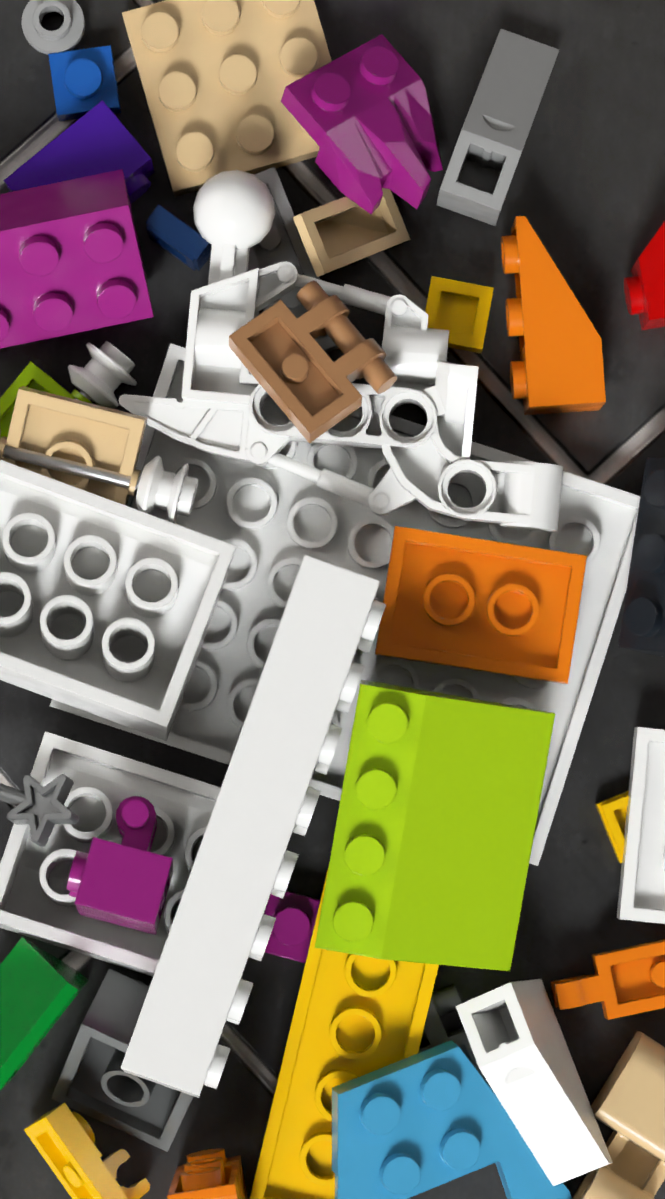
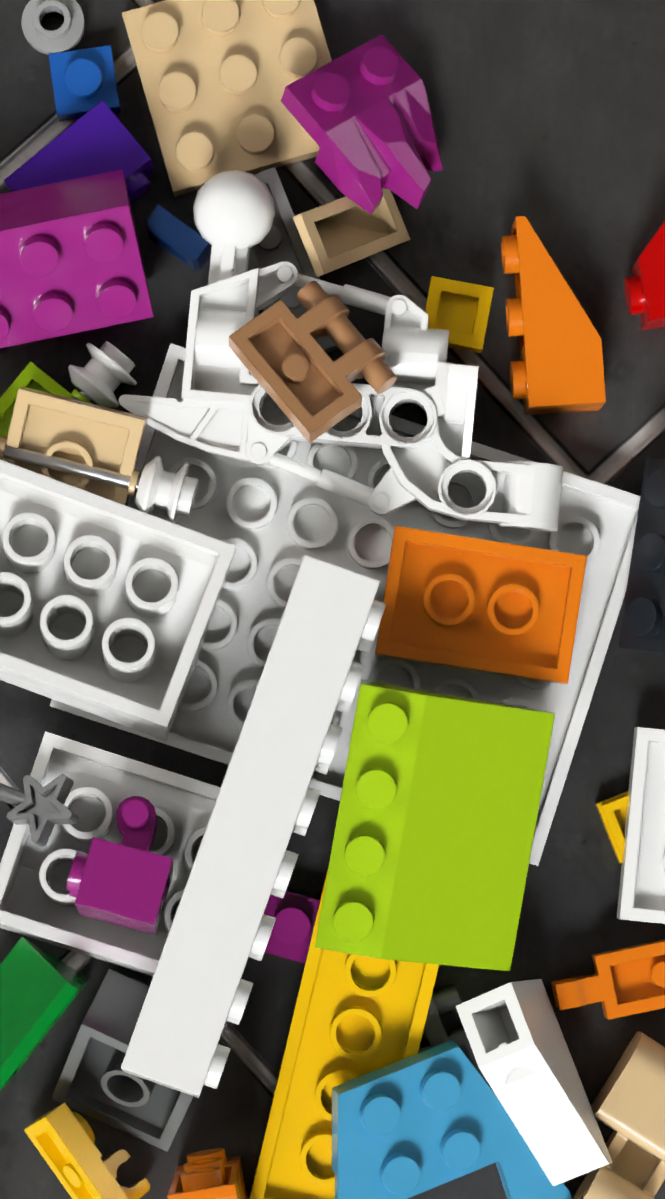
(497, 127): light grey slope -> none

